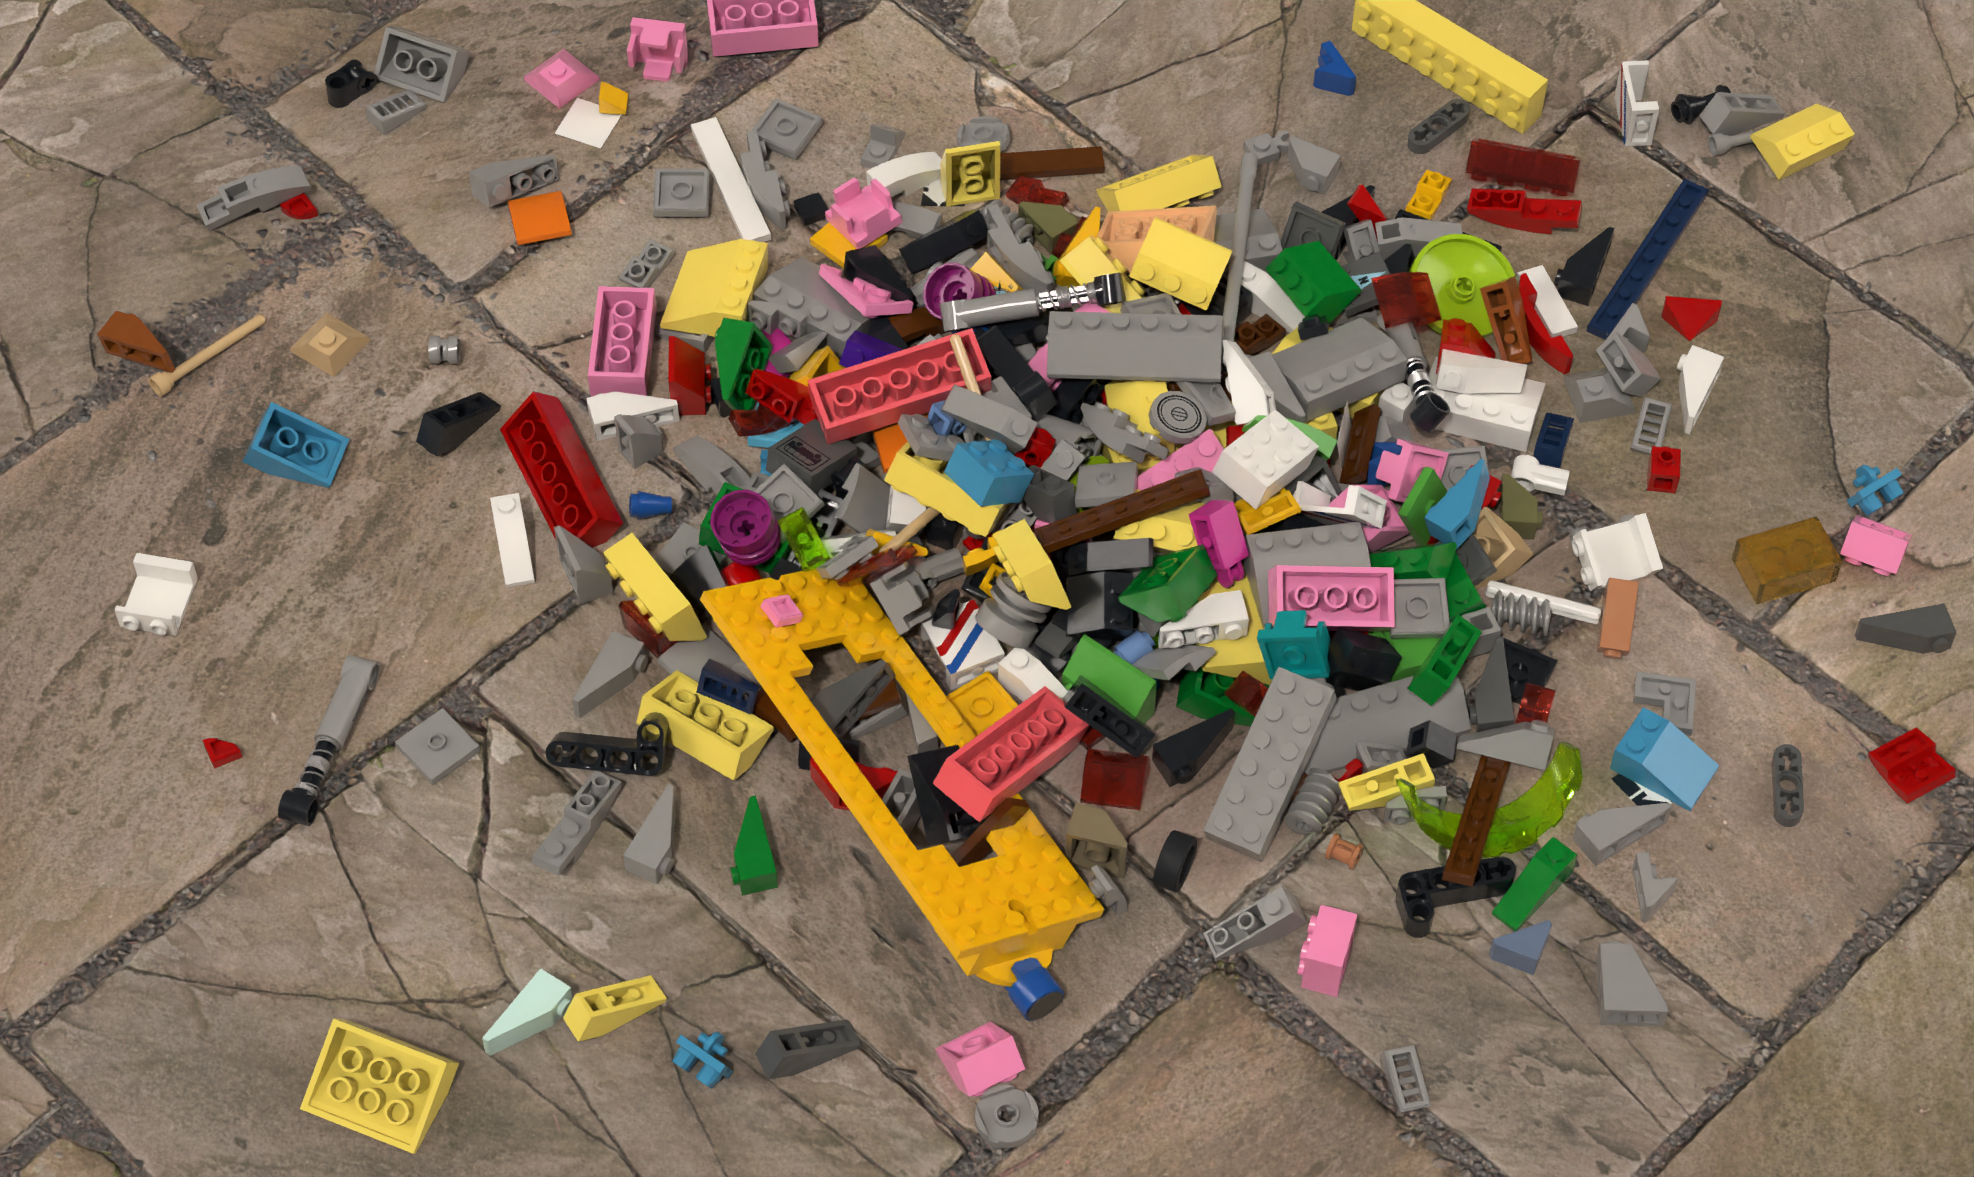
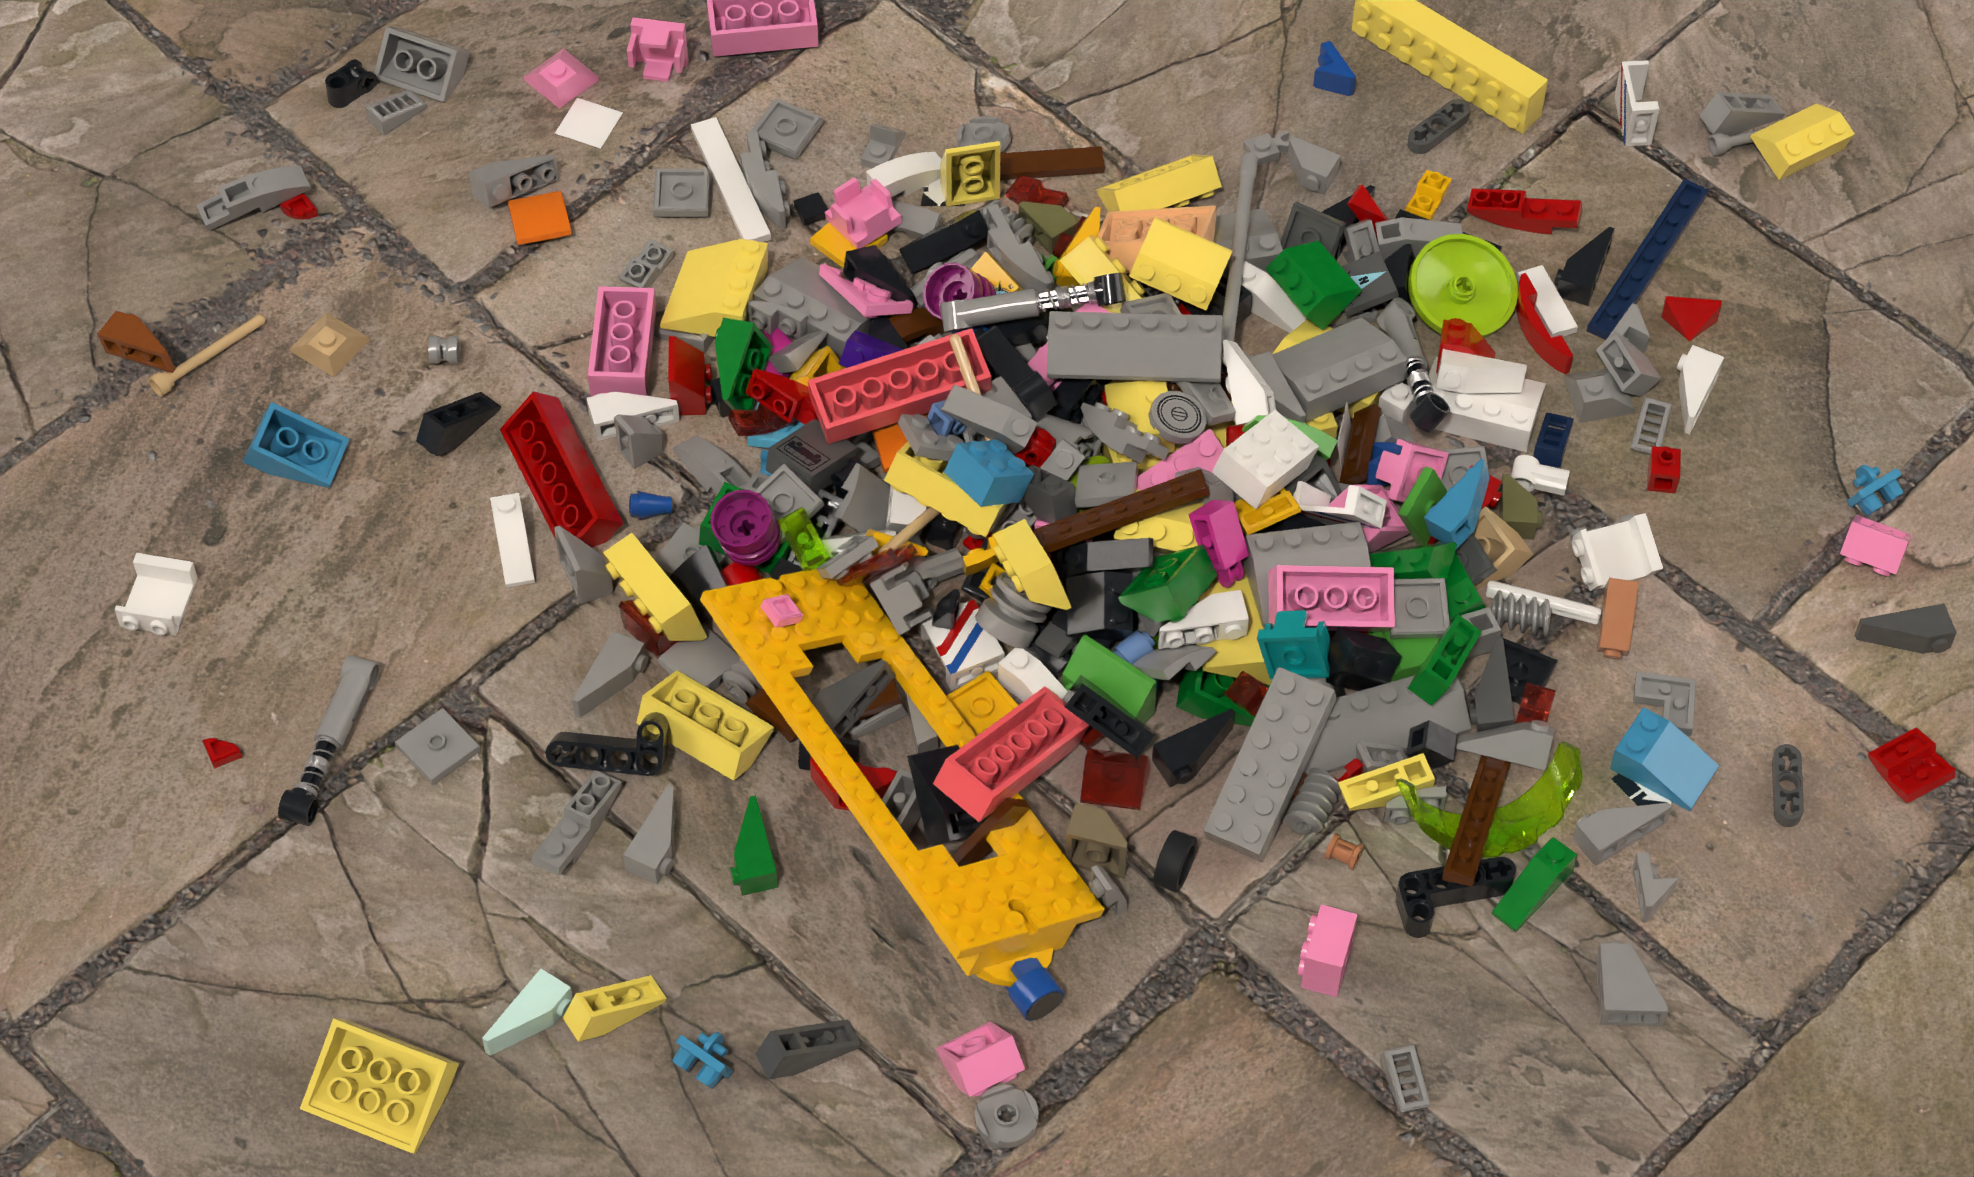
(612, 99): yellow slope -> none
(716, 691): dark blue slope -> none
(1256, 924): light grey slope -> none
(1259, 335): reddish brown slope -> none
(1313, 326): black plate -> none
(1406, 299): clear red slope -> none
(1508, 319): dark orange slope -> none
(1522, 165): clear red slope -> none
(1522, 948): sand blue slope -> none
(1688, 107): black piece -> none
(1786, 560): clear yellow brick -> none

